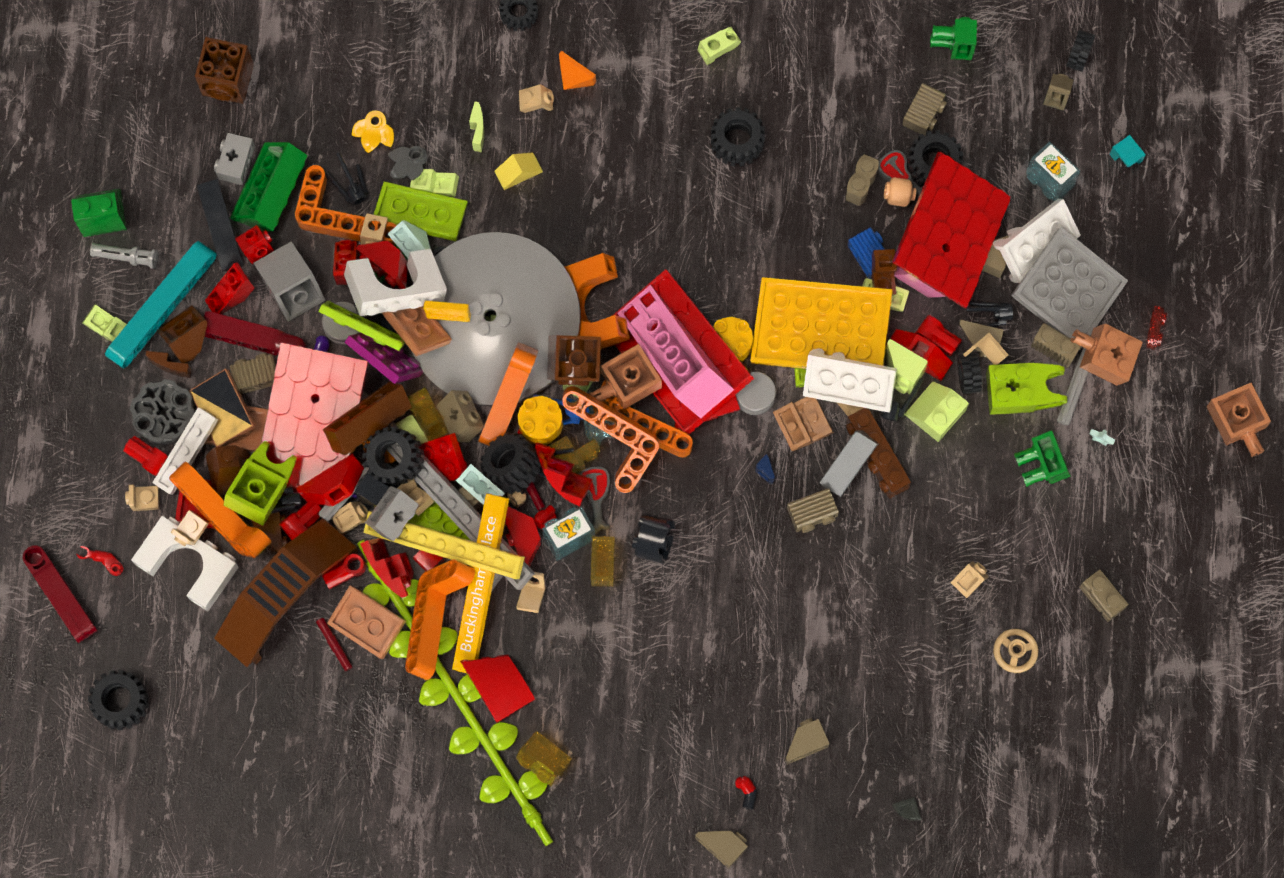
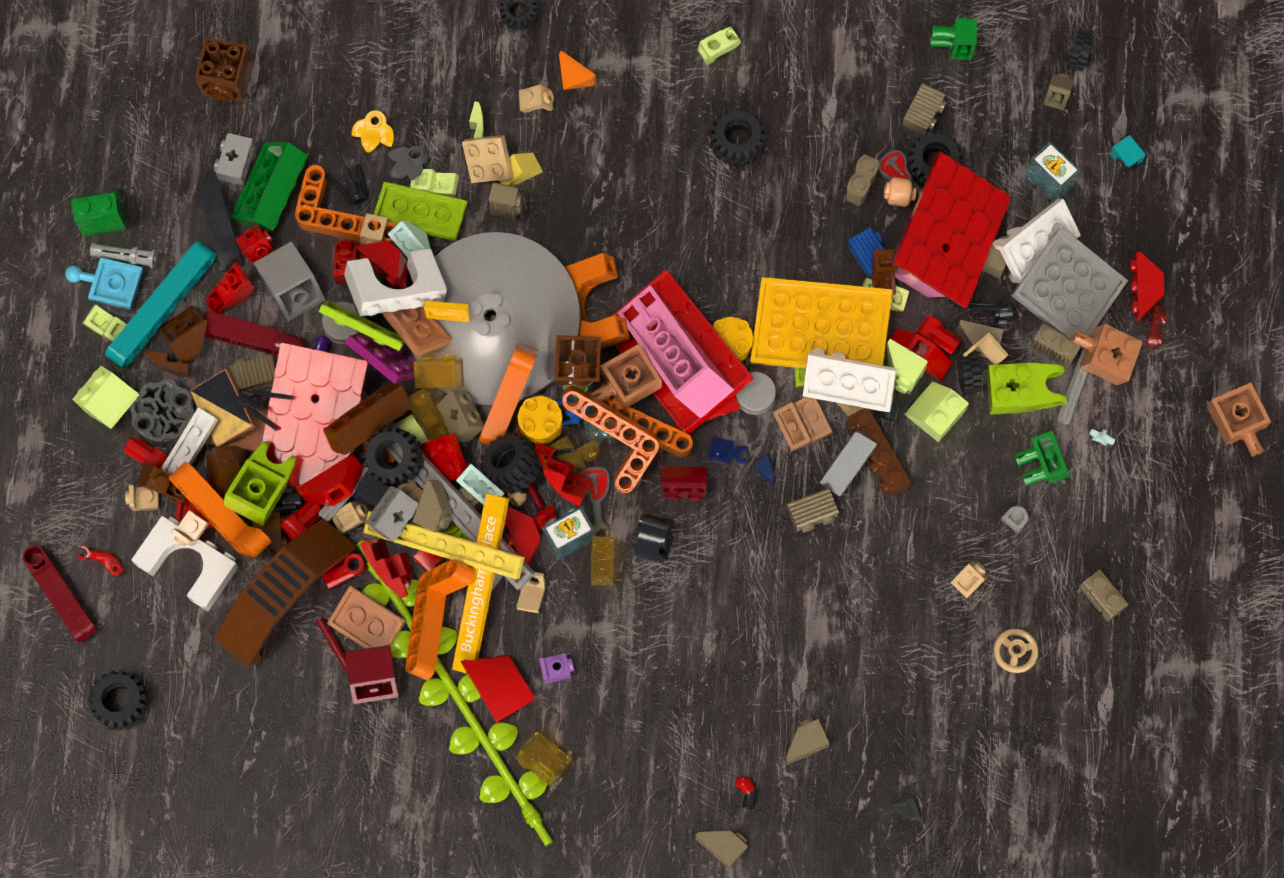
(105, 397): none -> yellowish green slope
(112, 283): none -> medium azure plate
(158, 480): none -> reddish brown slope
(252, 402): none -> black plant
(371, 674): none -> dark red slope
(433, 508): none -> dark tan slope
(438, 372): none -> clear yellow brick
(487, 159): none -> tan plate
(505, 201): none -> dark tan brick
(551, 675): none -> medium lavender brick
(684, 483): none -> dark red slope
(723, 450): none -> clear blue plate
(1015, 518): none -> light grey tile
(1146, 286): none -> red slope

